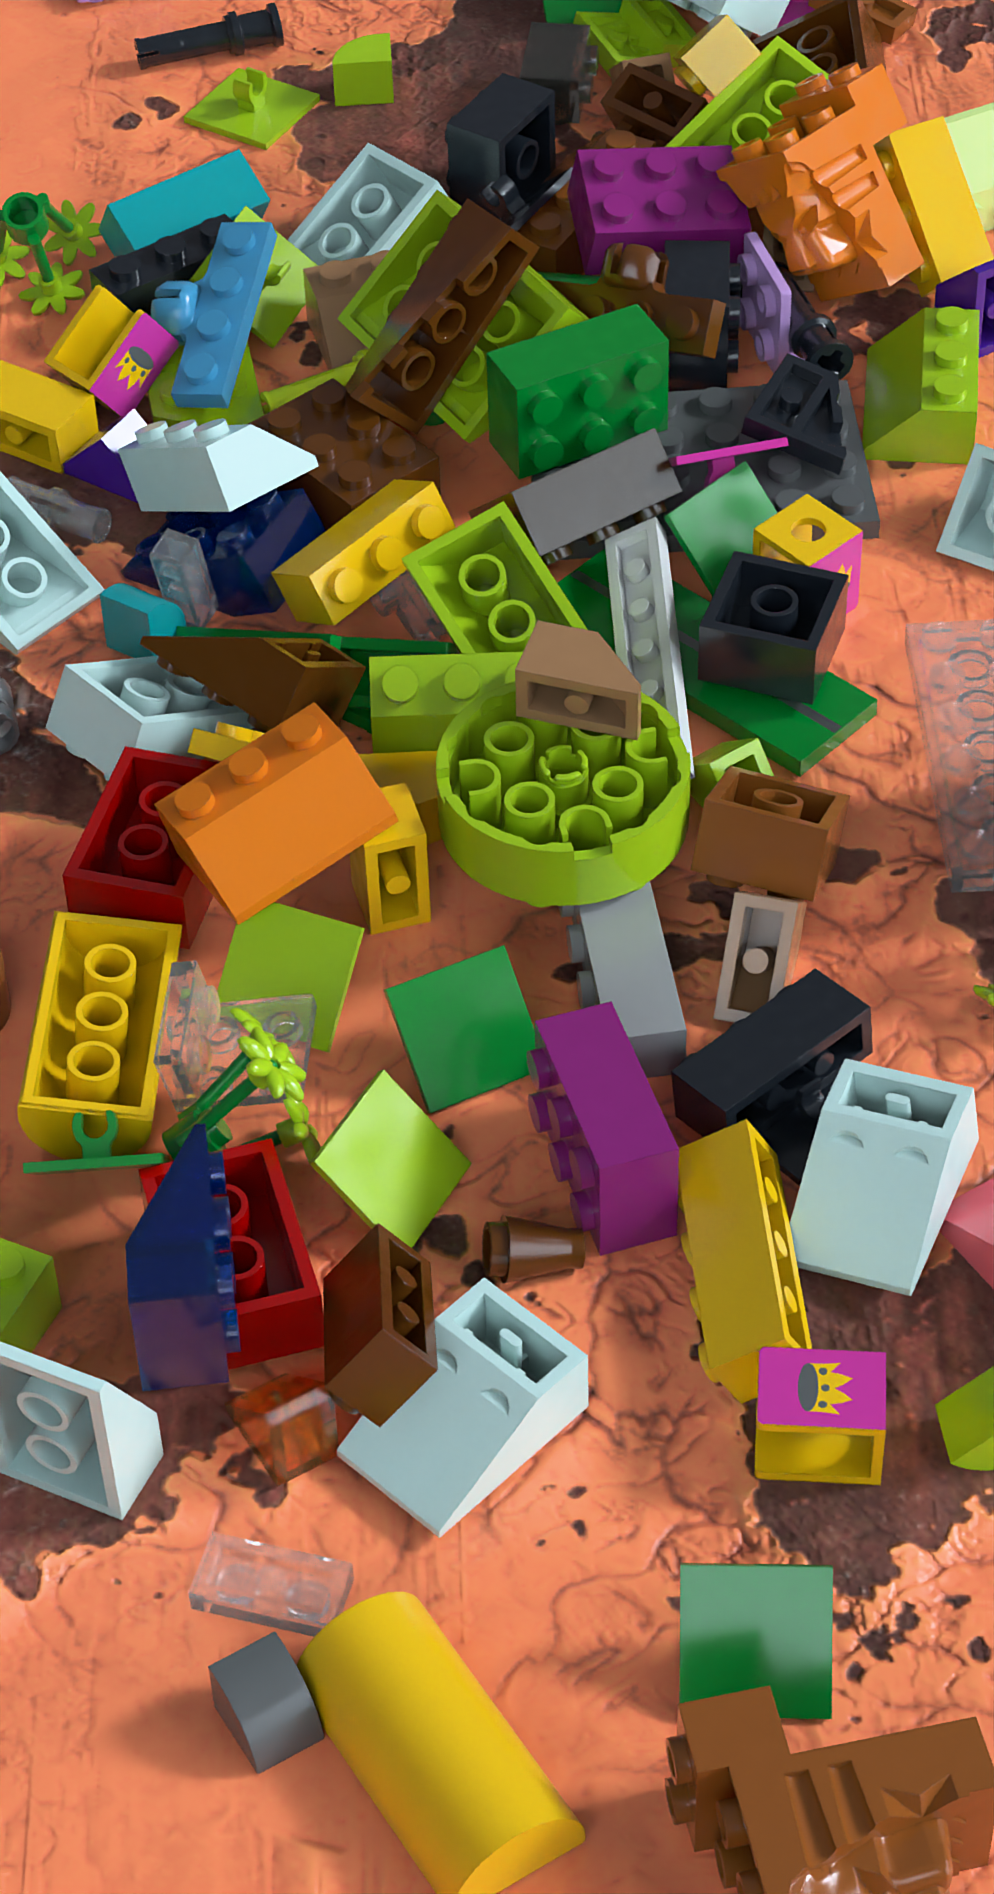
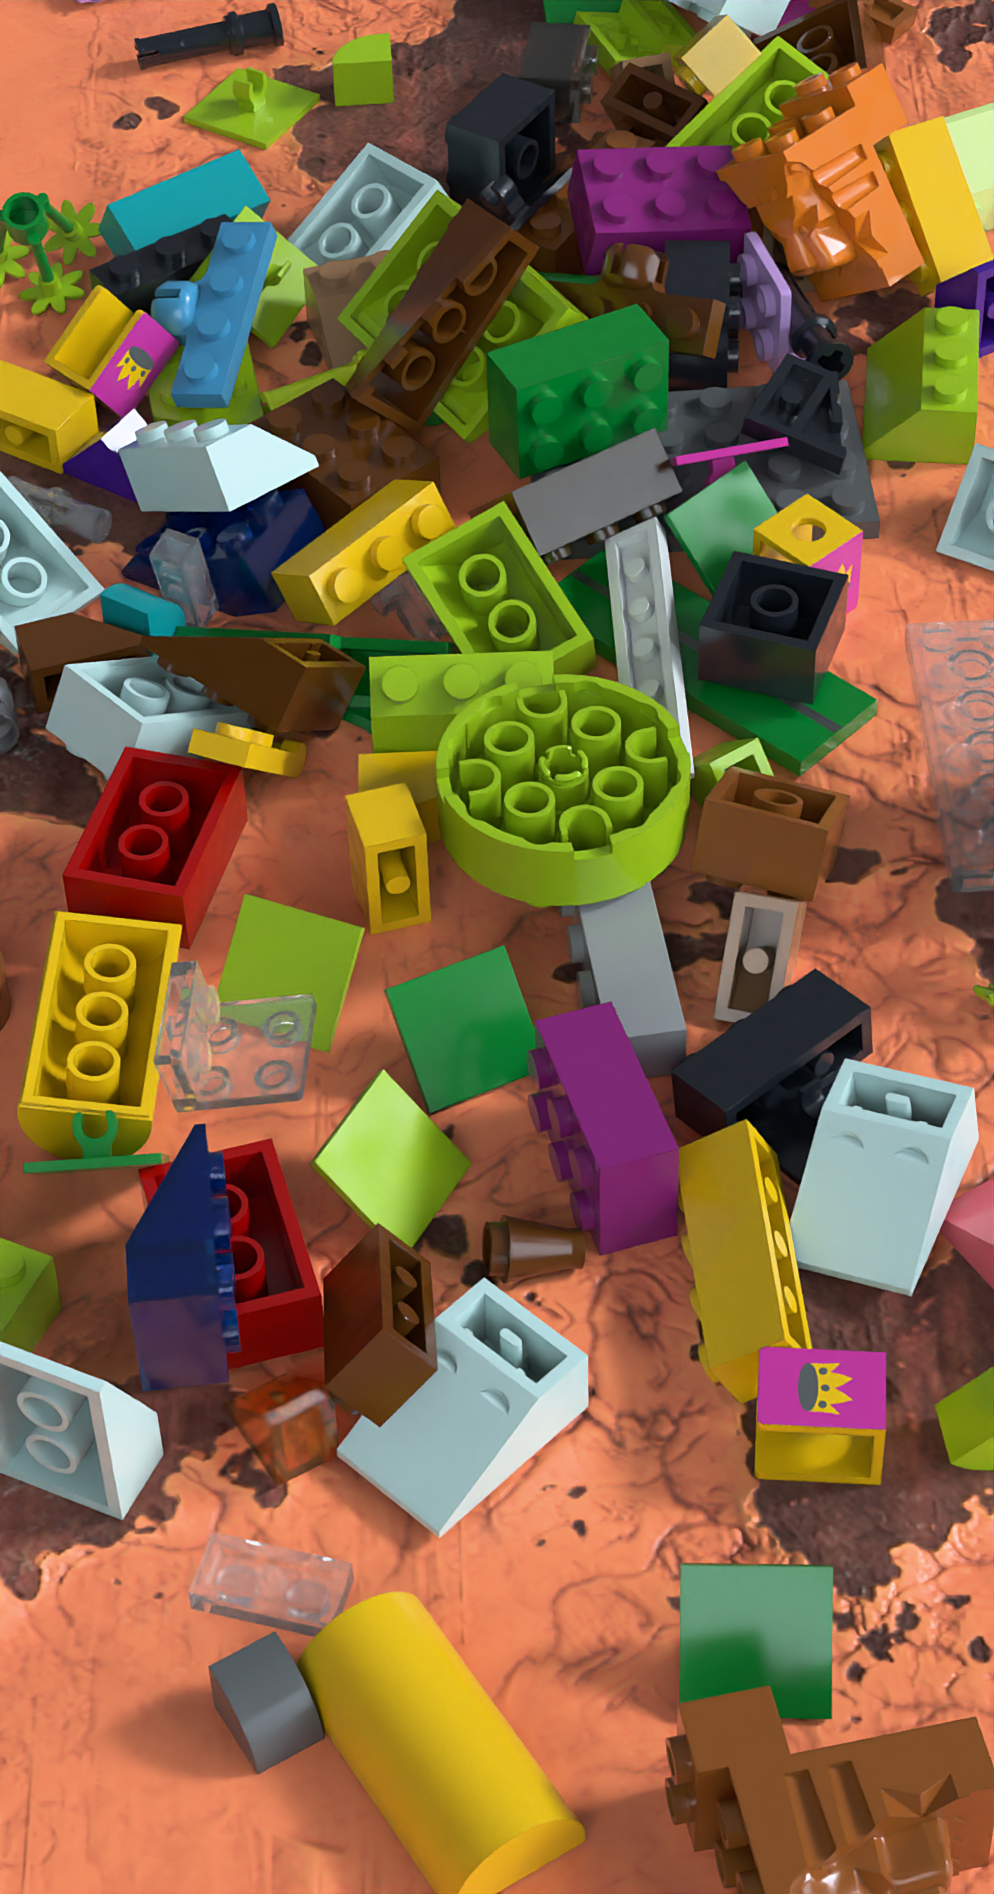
(64, 640): none -> reddish brown slope
(268, 1066): plant -> none
(275, 813): orange slope -> none
(577, 682): medium nougat slope -> none

